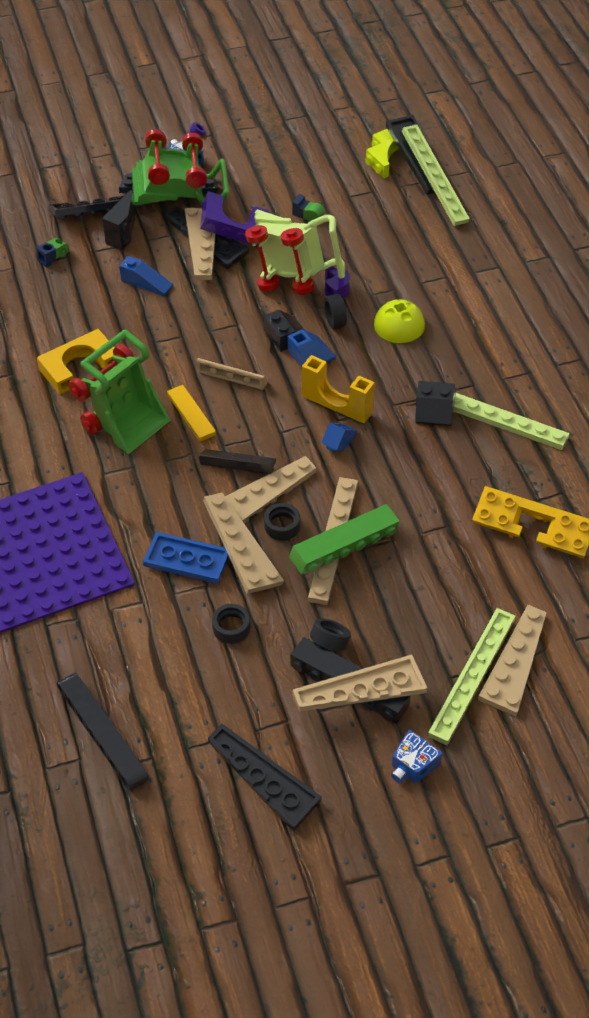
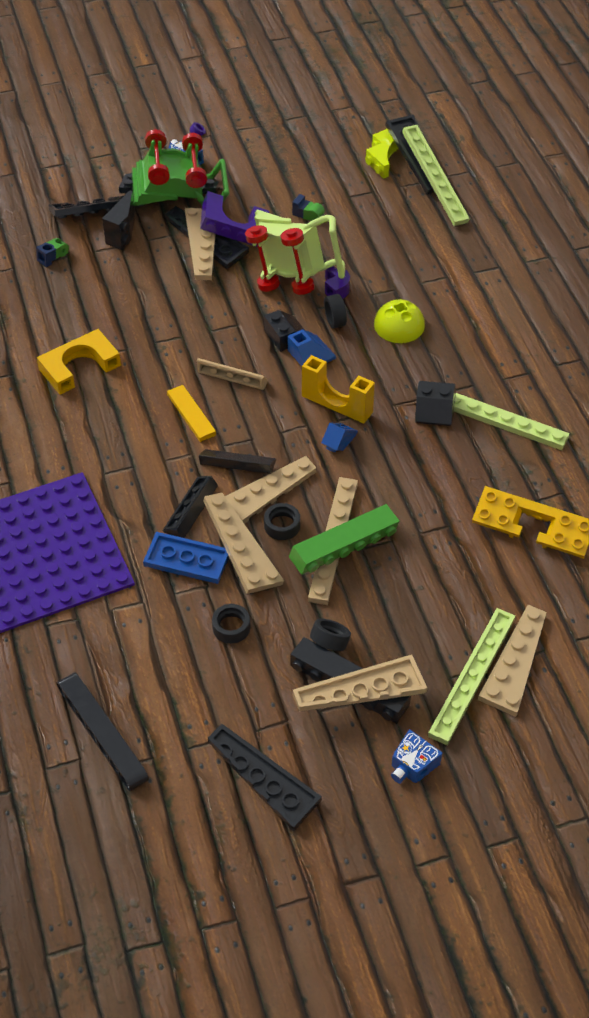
(122, 397): bright green piece -> none
(142, 275): blue slope -> none
(190, 507): none -> black slope

